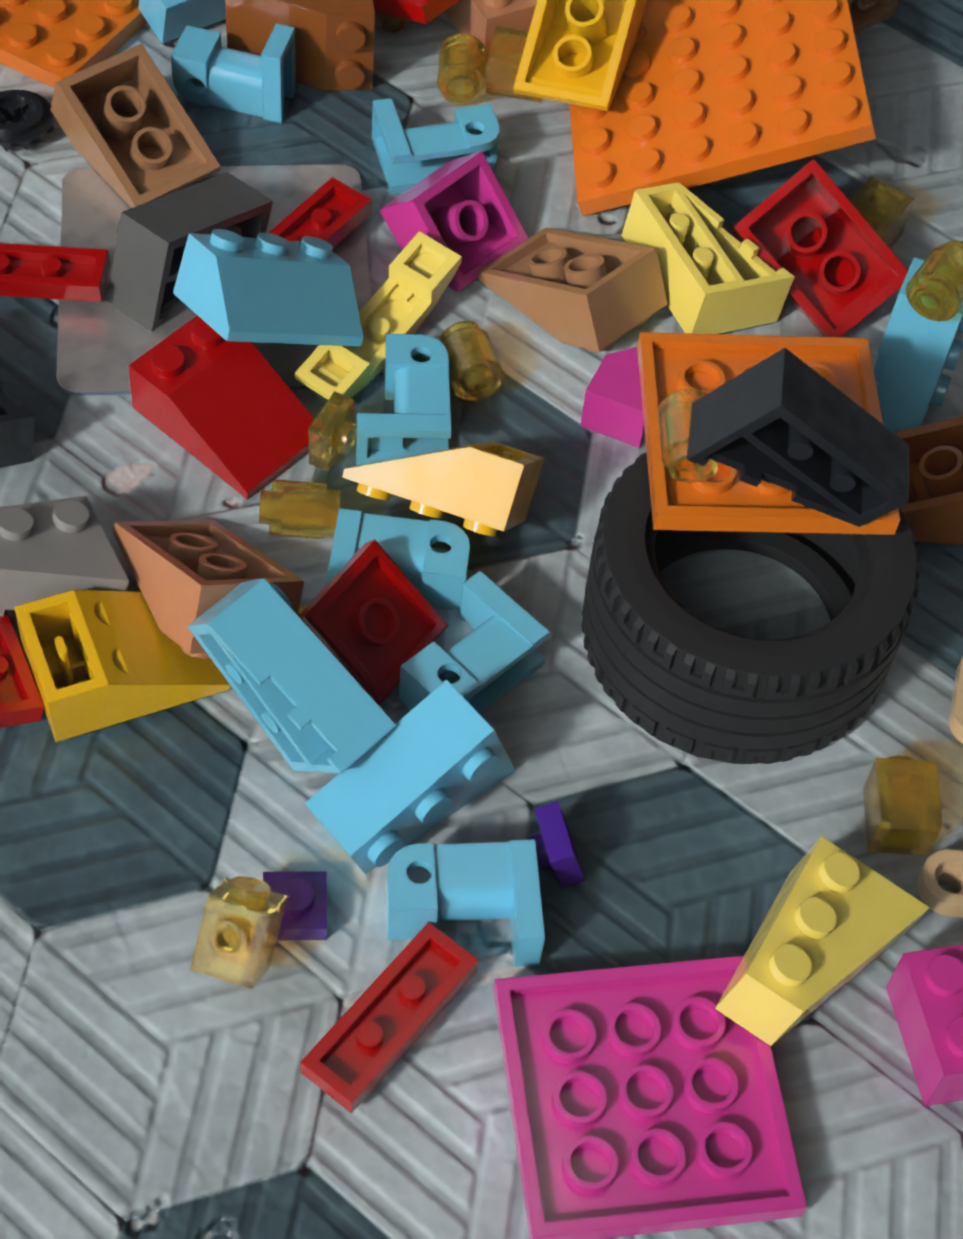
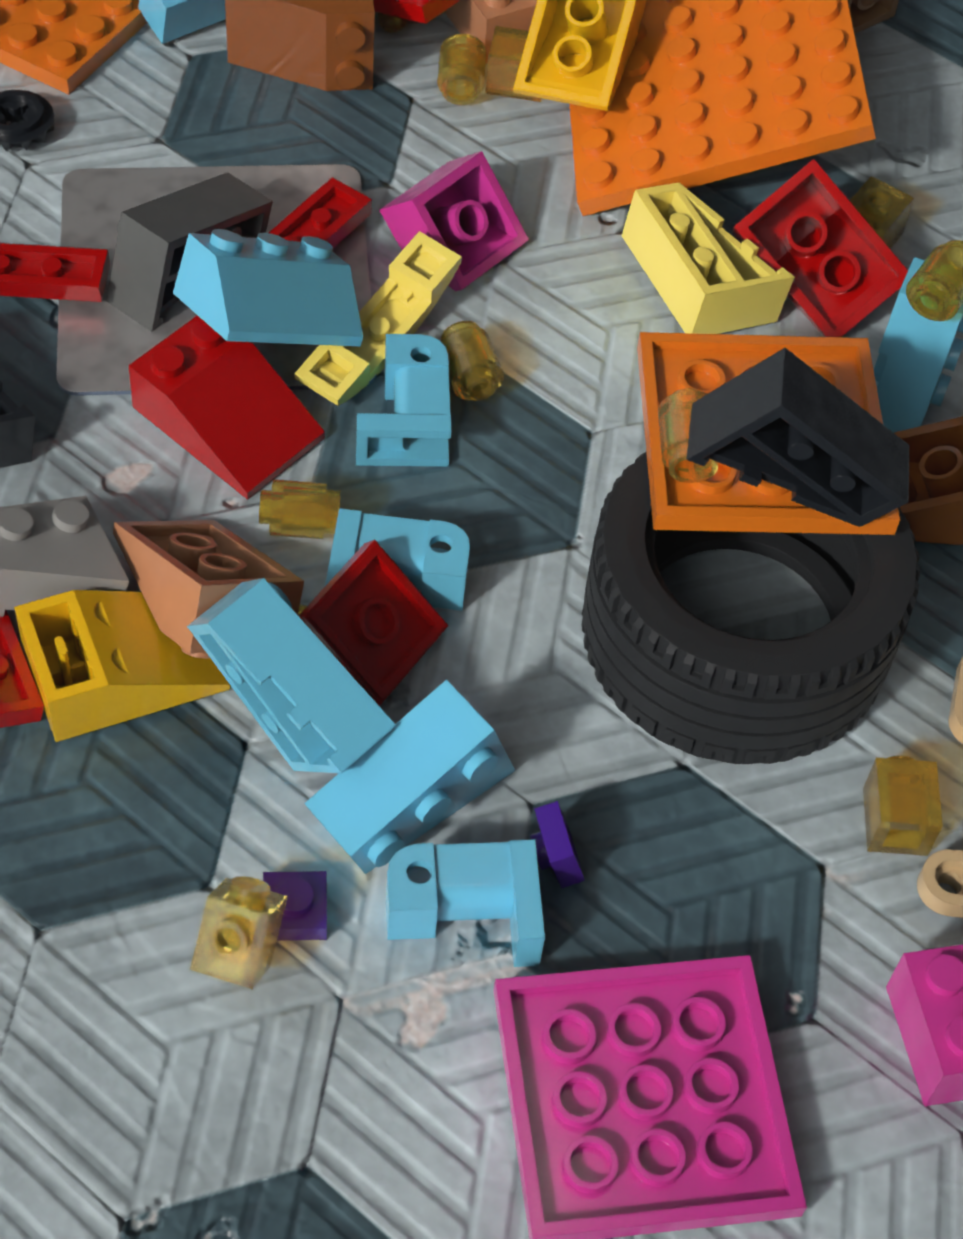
(132, 127): medium nougat slope -> none
(235, 77): medium azure piece -> none
(332, 432): clear yellow plate -> none
(389, 1017): red plate -> none
(418, 151): medium azure piece -> none
(478, 482): yellow slope -> none
(486, 660): medium azure piece -> none
(579, 285): medium nougat slope -> none
(614, 399): dark pink slope -> none
(814, 939): light yellow wedge -> none

